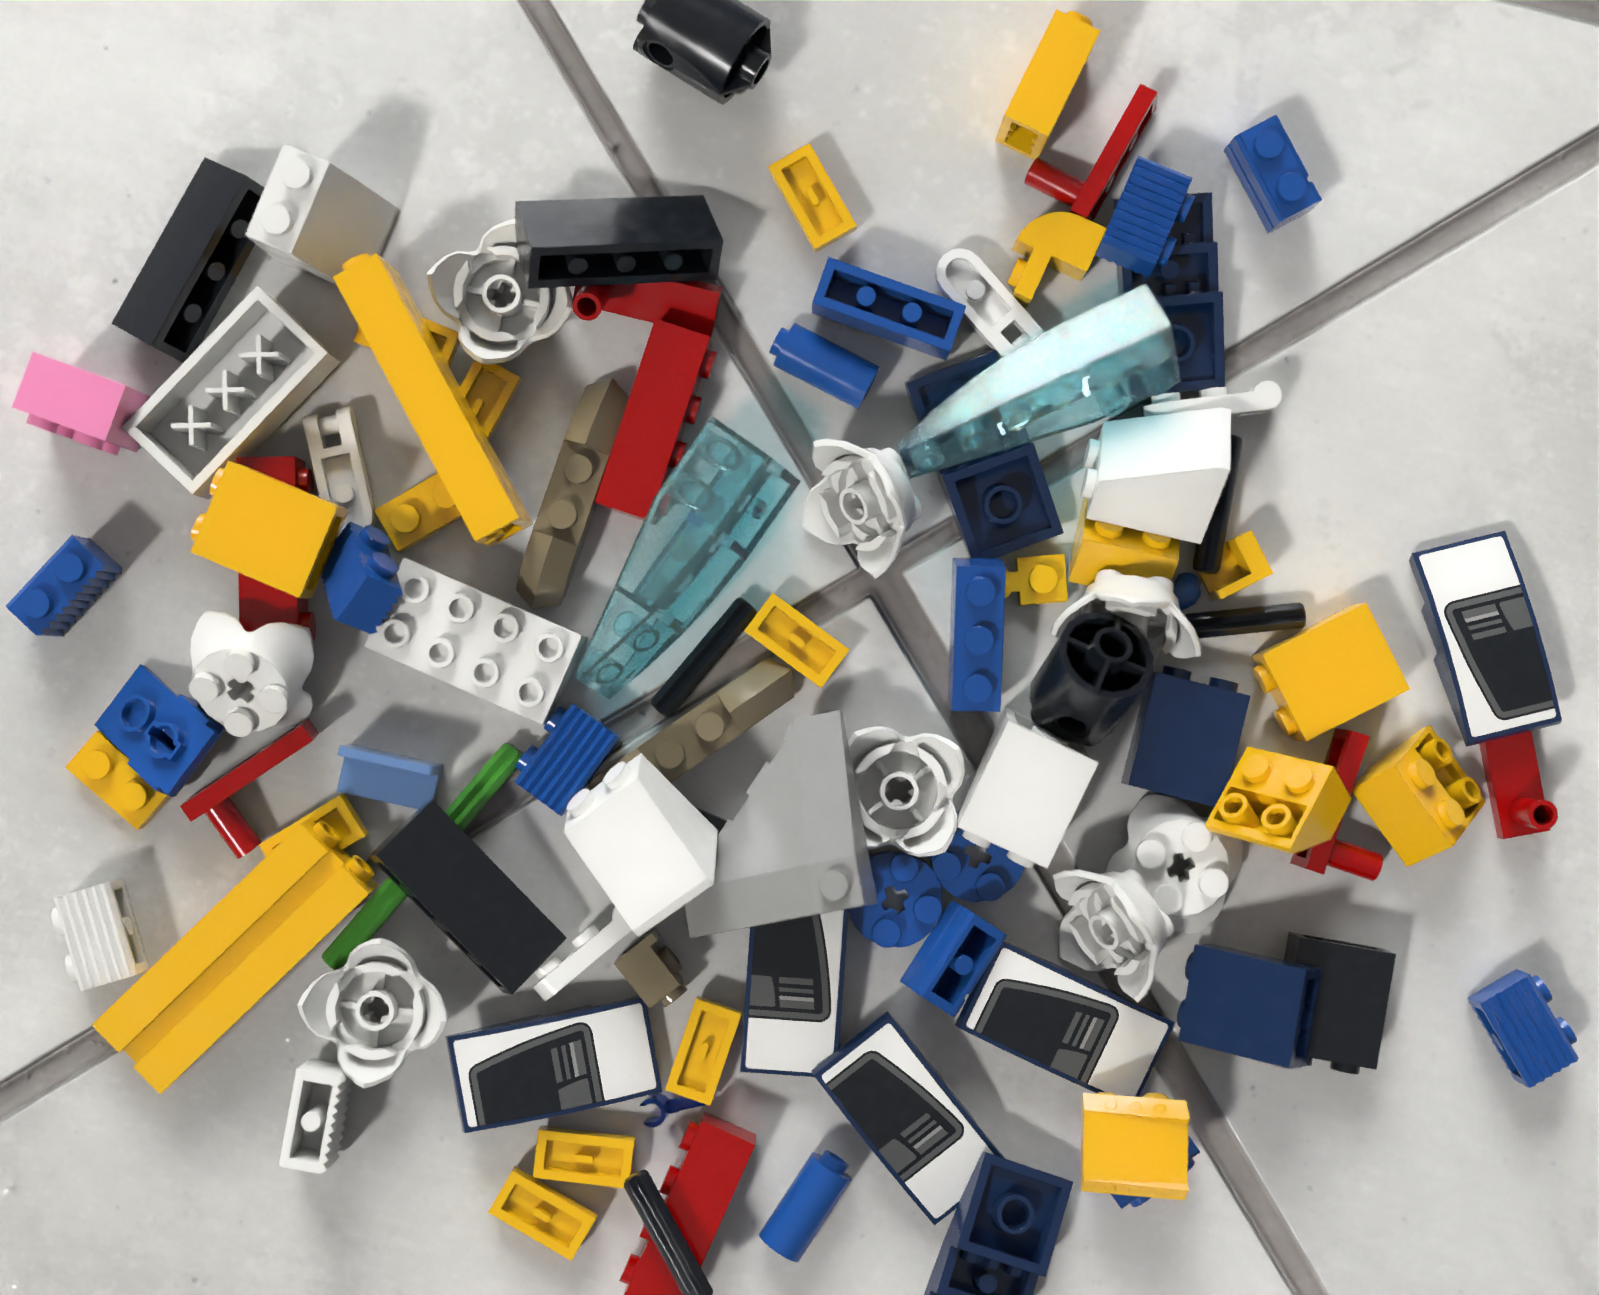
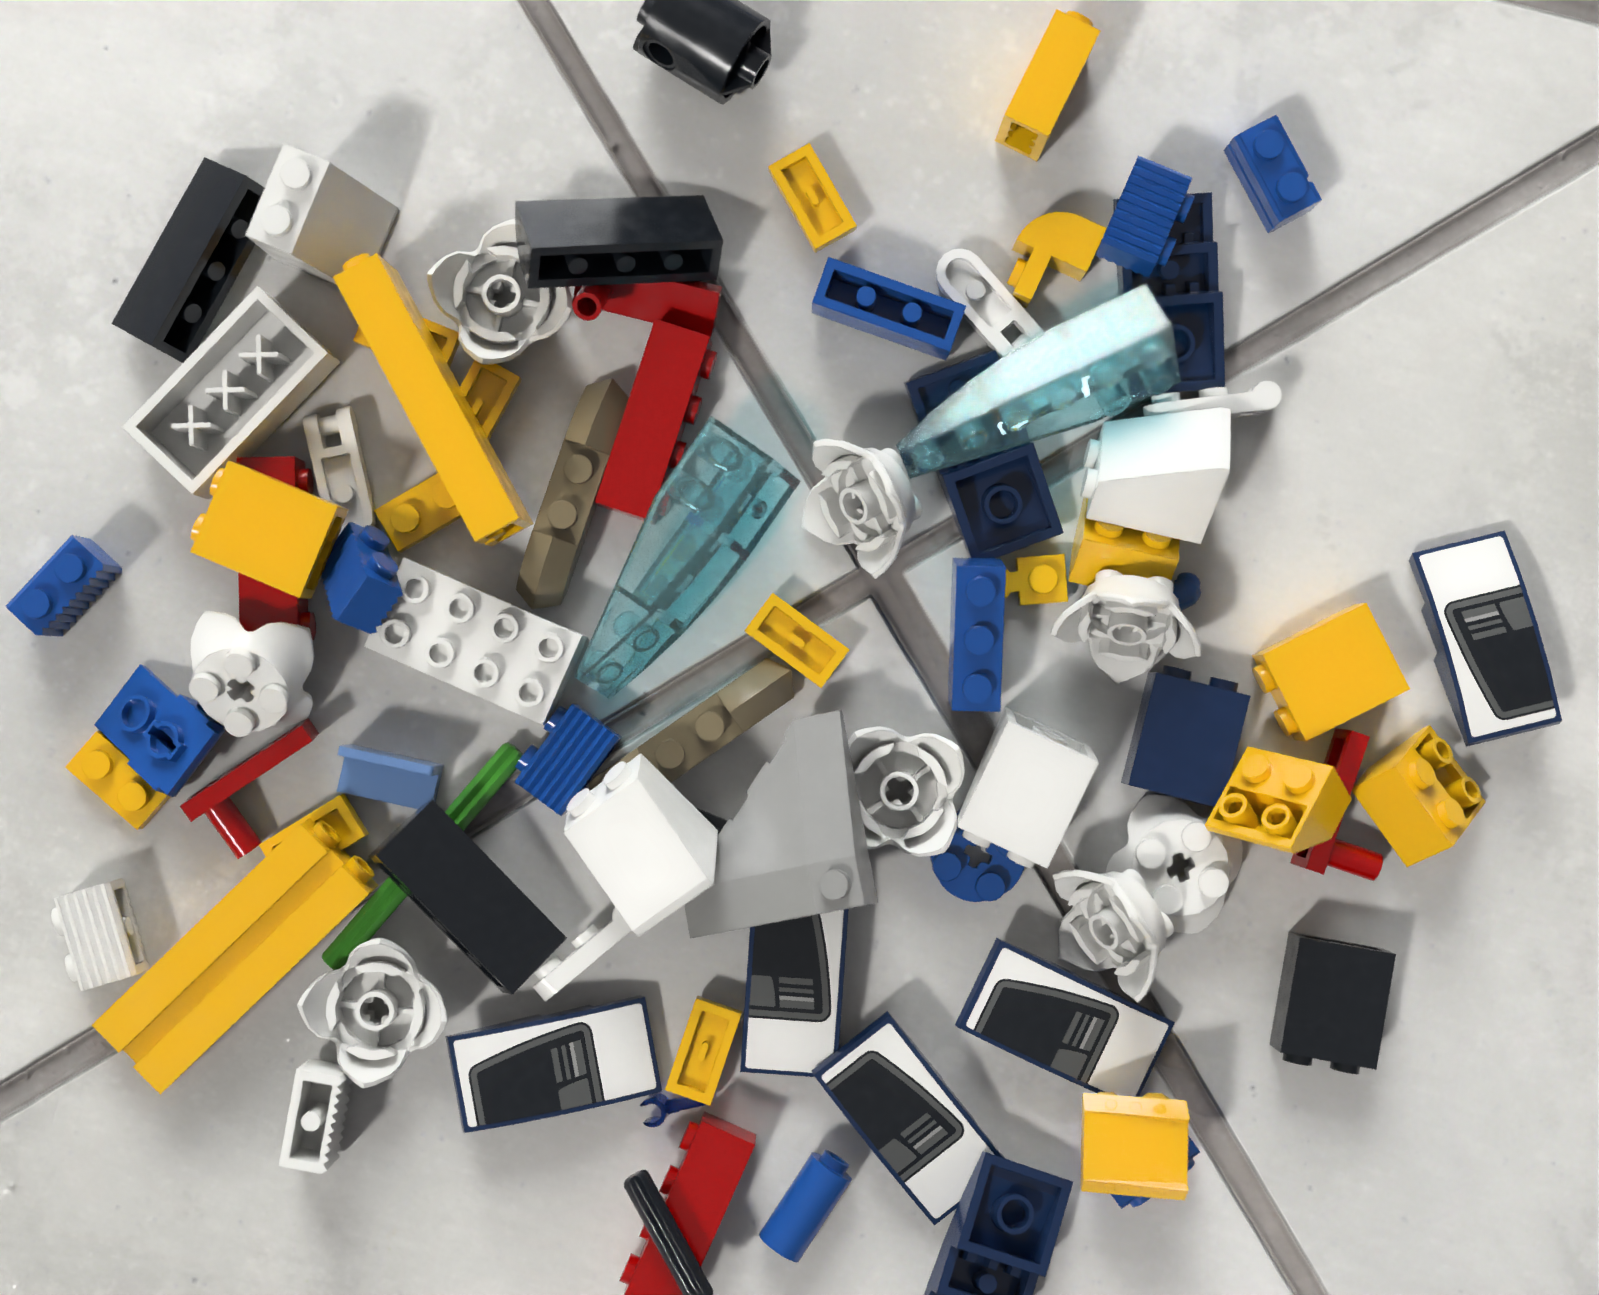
(78, 404): bright pink brick -> none
(543, 1213): yellow plate -> none
(583, 1156): yellow plate -> none
(652, 971): dark tan brick -> none
(703, 657): black axle -> none
(823, 364): blue brick -> none
(921, 906): blue plate -> none
(953, 958): blue brick -> none
(1089, 195): red piece -> none
(1091, 678): black cylinder -> none
(1210, 551): black axle -> none
(1240, 567): yellow panel -> none
(1248, 620): black axle -> none
(1249, 1005): dark blue brick -> none
(1516, 787): red piece -> none
(1524, 1027): blue brick -> none

